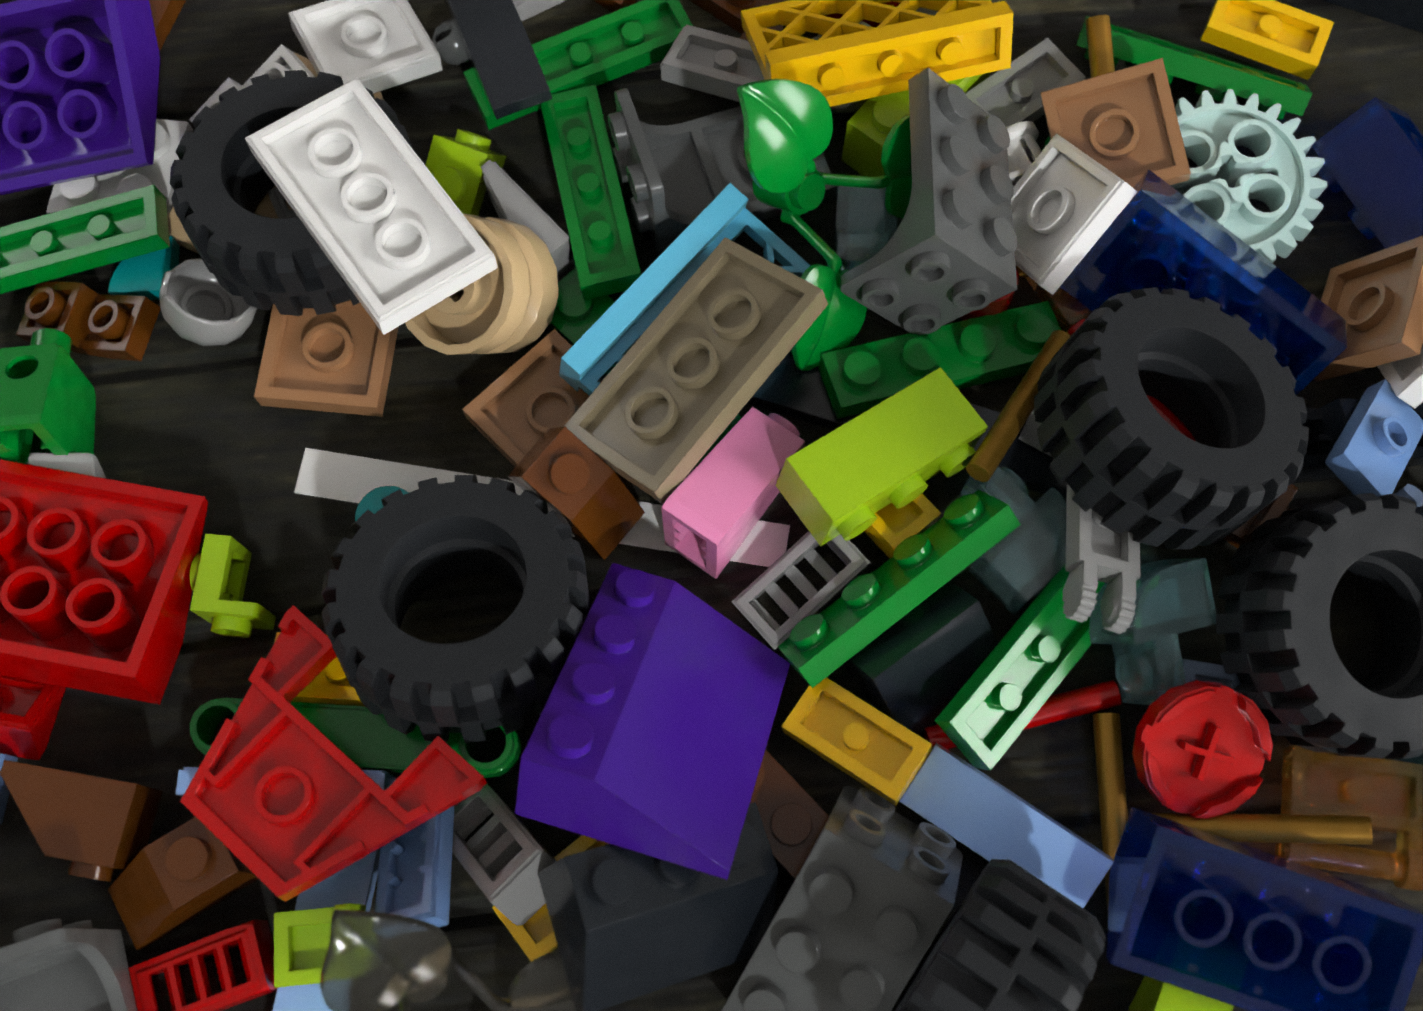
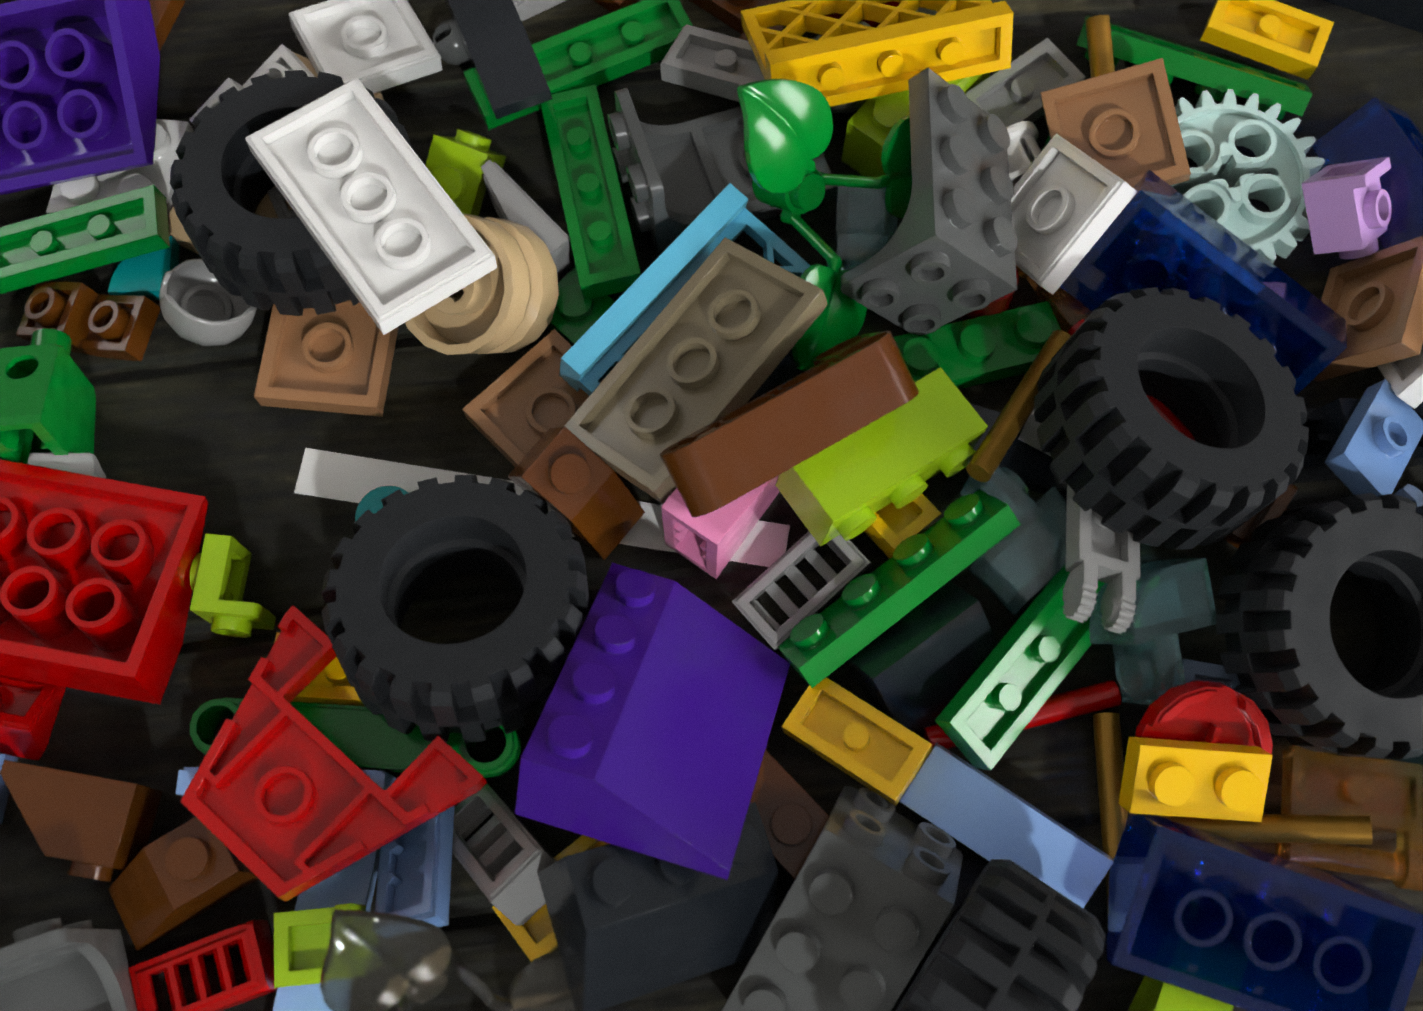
(790, 423): none -> reddish brown beam
(1195, 779): none -> yellow plate
(1348, 207): none -> lavender brick

